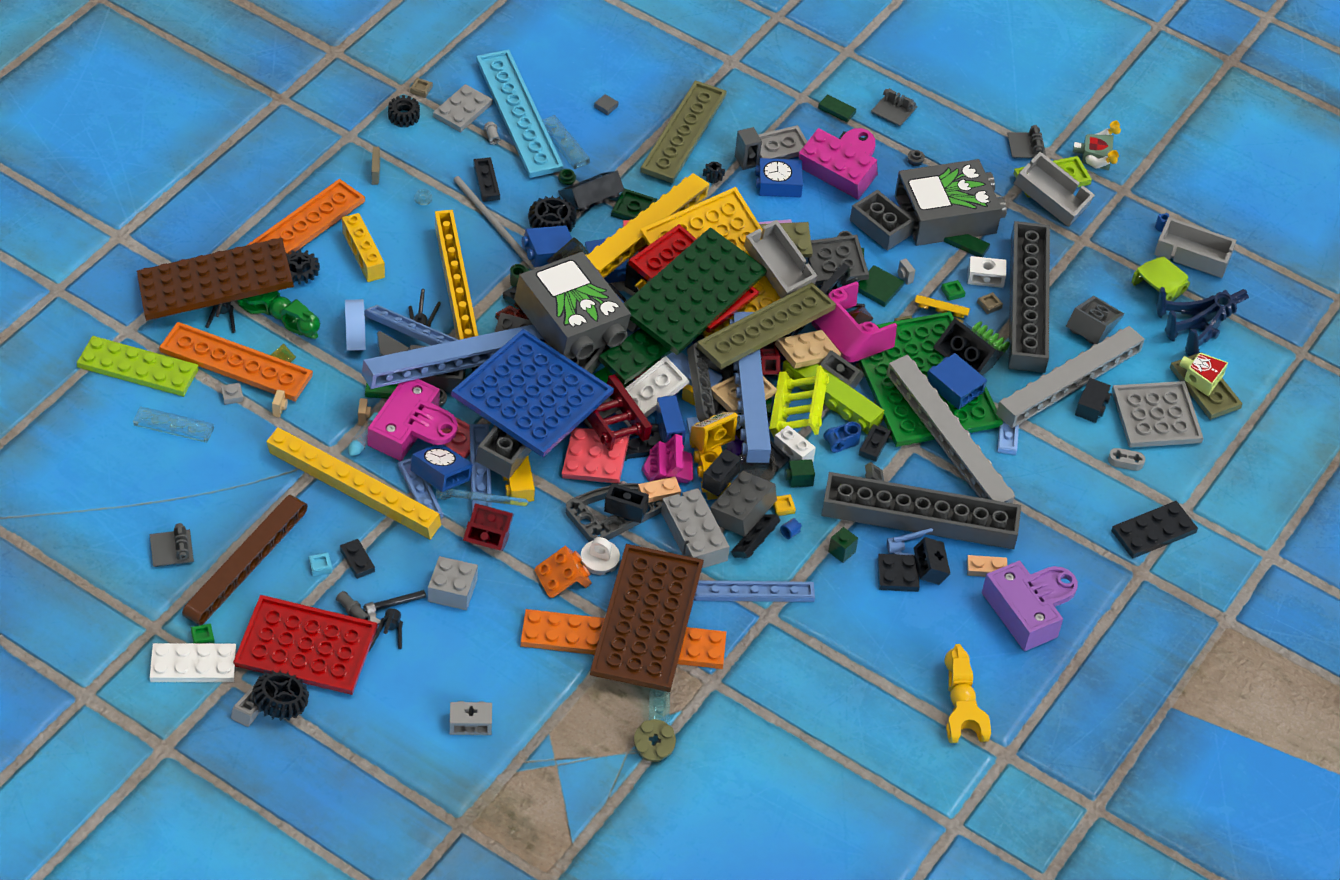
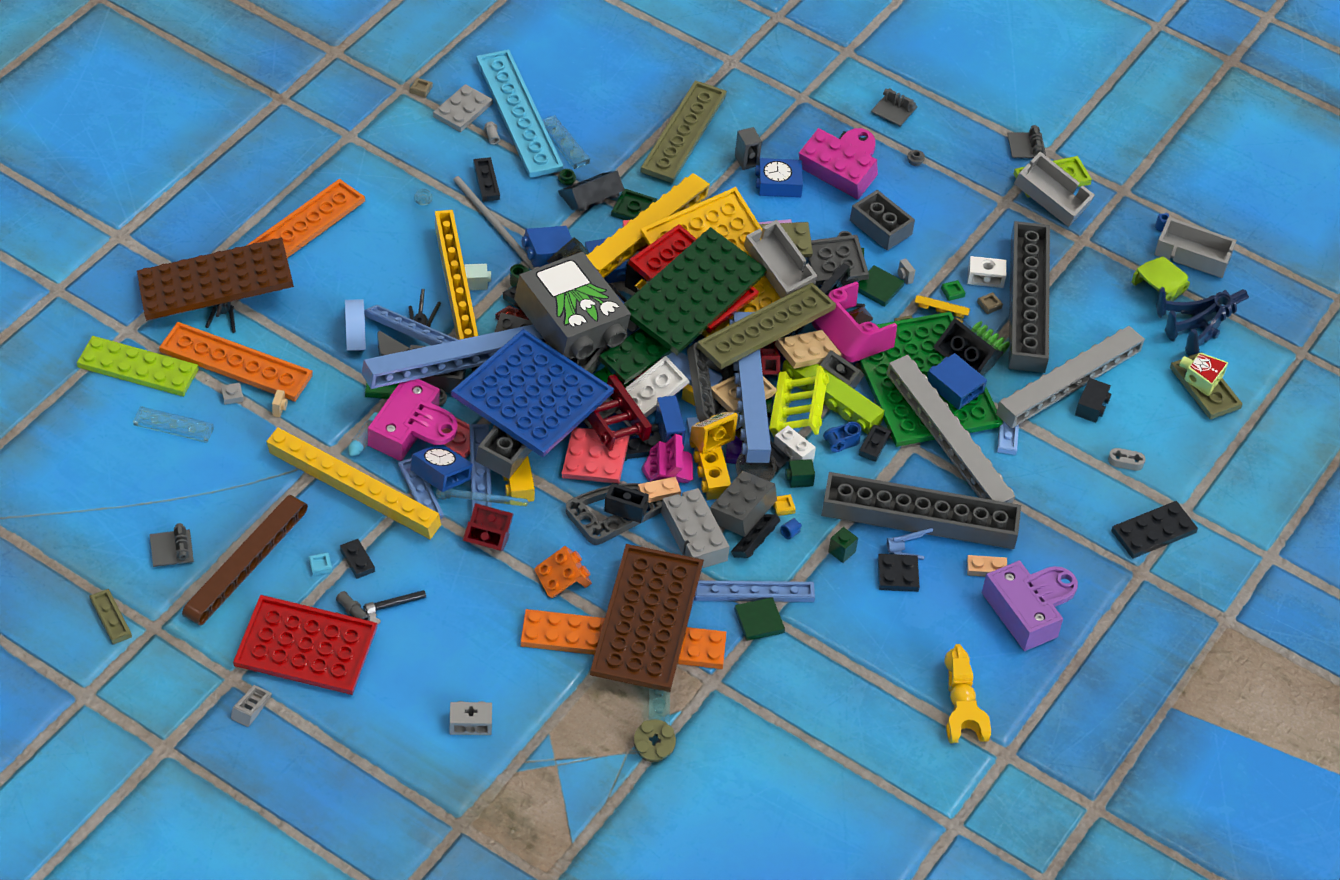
(110, 616): none -> olive tile
(192, 662): white plate -> none
(202, 634): green tile -> none
(280, 695): black gear -> none
(284, 353): clear yellow slope -> none
(293, 314): green piece -> none
(303, 266): black gear -> none
(363, 247): yellow brick -> none
(364, 411): tan plate -> none
(375, 165): dark tan tile -> none
(390, 622): black plant -> none
(403, 118): black tyre -> none
(452, 583): light grey brick -> none
(477, 276): none -> light aqua brick
(553, 213): black gear -> none
(600, 556): white tile -> none
(606, 104): dark grey tile -> none
(713, 172): black gear -> none
(721, 472): black brick -> none
(759, 619): none -> dark green tile
(782, 143): light grey plate -> none
(837, 108): dark green tile -> none
(873, 472): dark grey plate -> none
(931, 560): black brick -> none
(950, 201): dark grey brick -> none
(969, 244): dark green tile -> none
(1094, 319): dark grey slope -> none
(1098, 148): torso -> none
(1157, 414): light grey plate -> none

